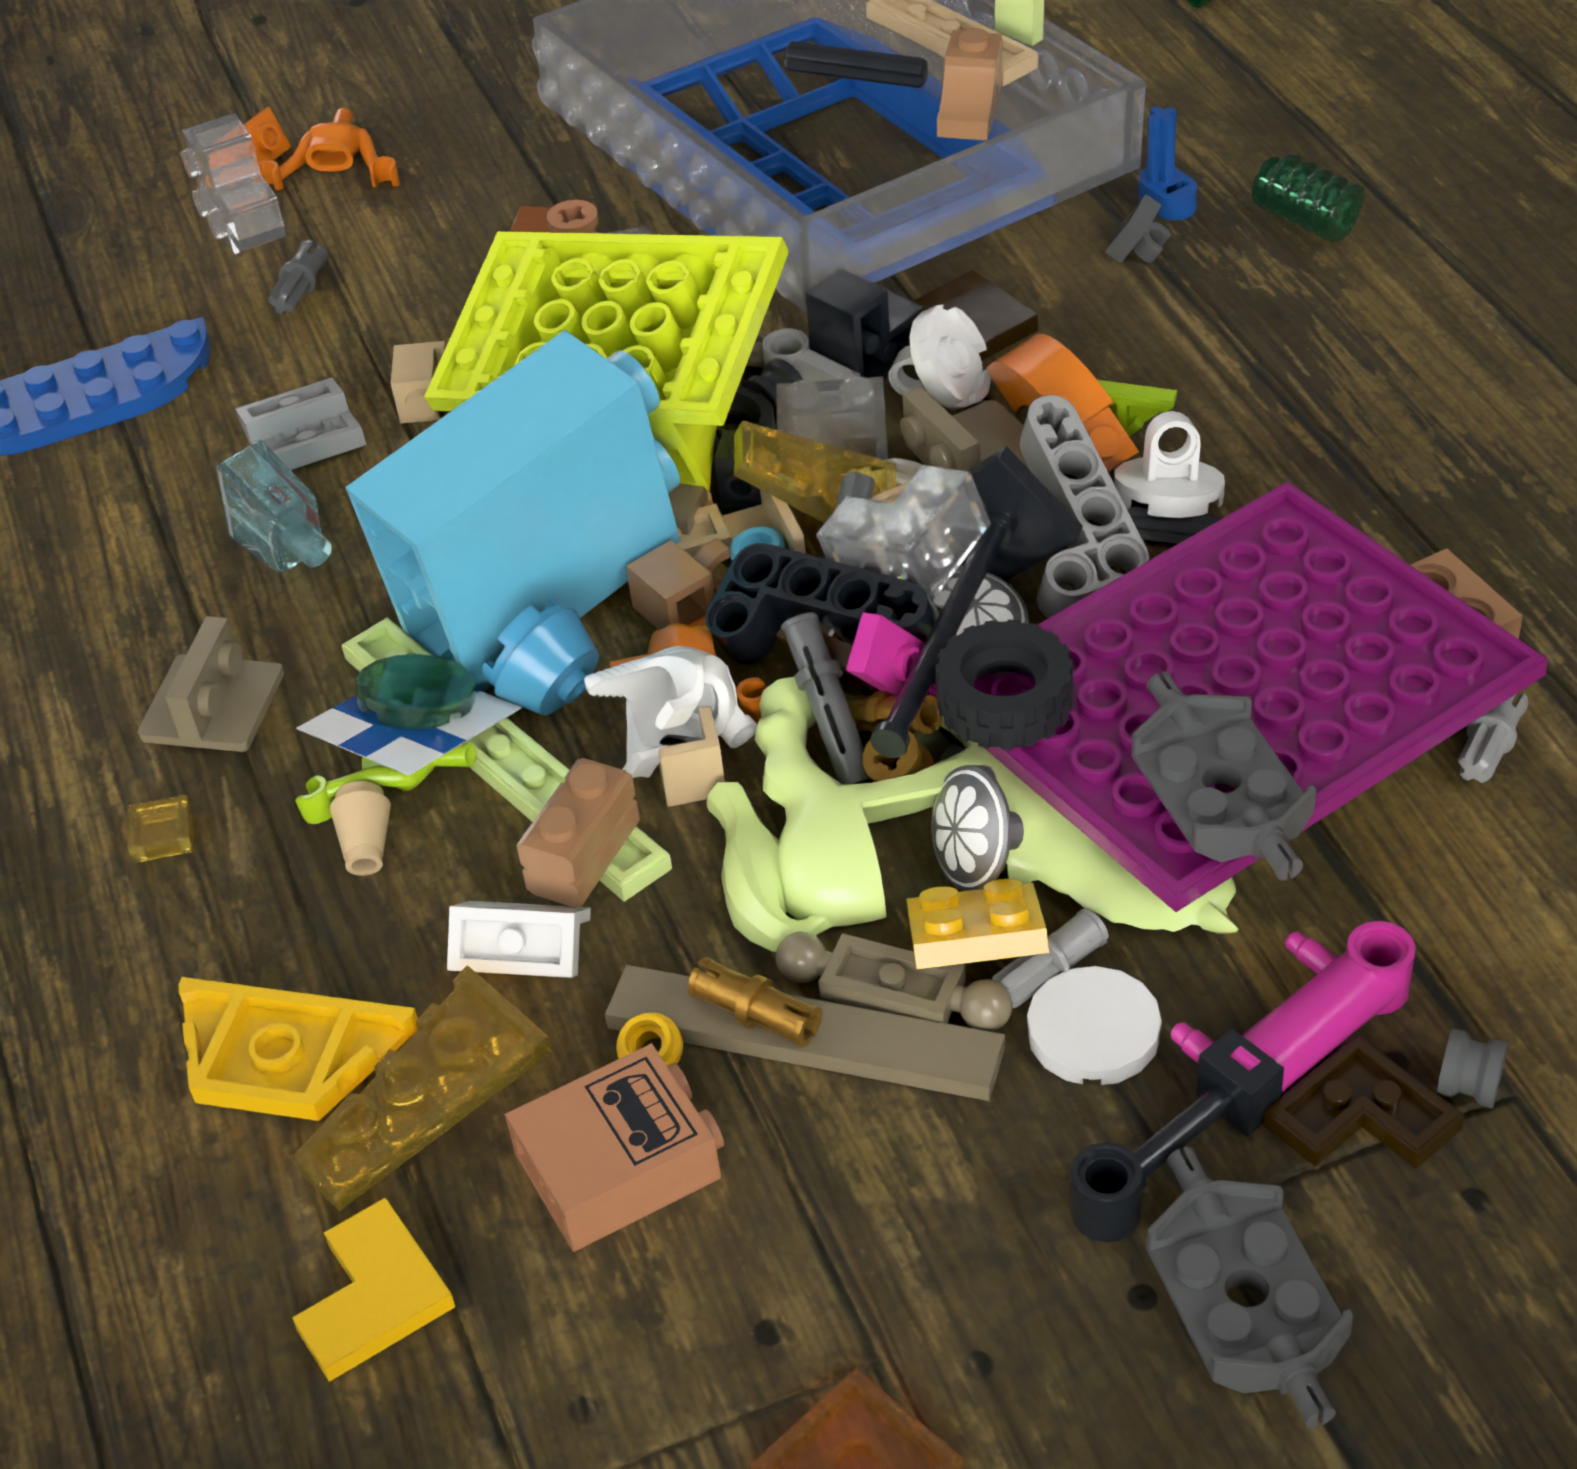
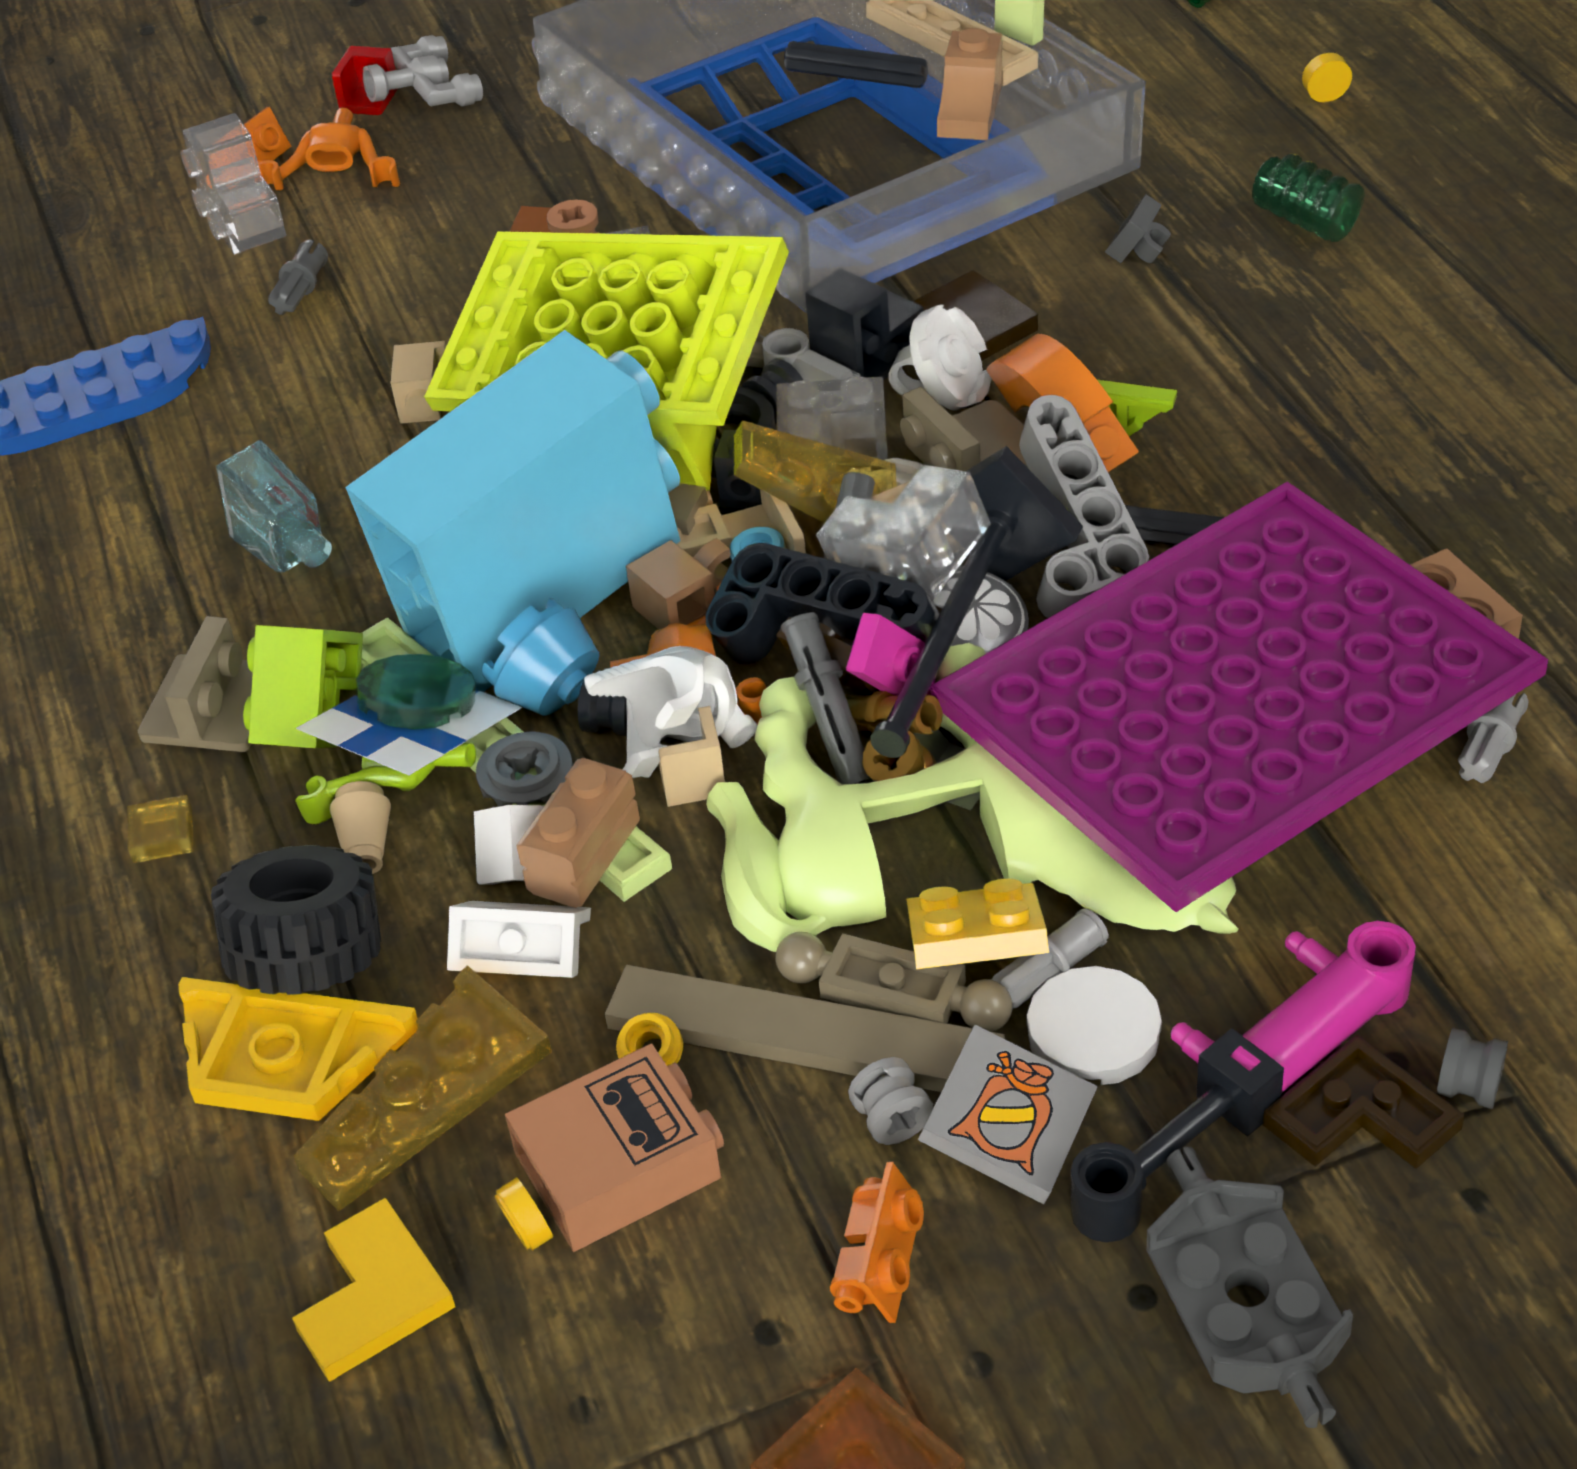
(296, 680): none -> lime brick
(296, 919): none -> black tyre
(303, 424): light grey slope -> none
(349, 79): none -> red panel
(426, 70): none -> light grey piece
(496, 840): none -> white panel
(519, 754): none -> dark grey gear
(523, 1214): none -> yellow tile
(601, 712): none -> black wheel
(754, 1001): pearl gold pin -> none
(886, 1219): none -> orange hinge
(890, 1100): none -> light grey wheel
(973, 827): dish -> none
(1004, 719): black tyre -> none
(1008, 1114): none -> light grey tile
(1160, 169): blue piece -> none
(1174, 481): white tile -> none
(1212, 742): dark grey plate -> none
(1327, 77): none -> yellow tile

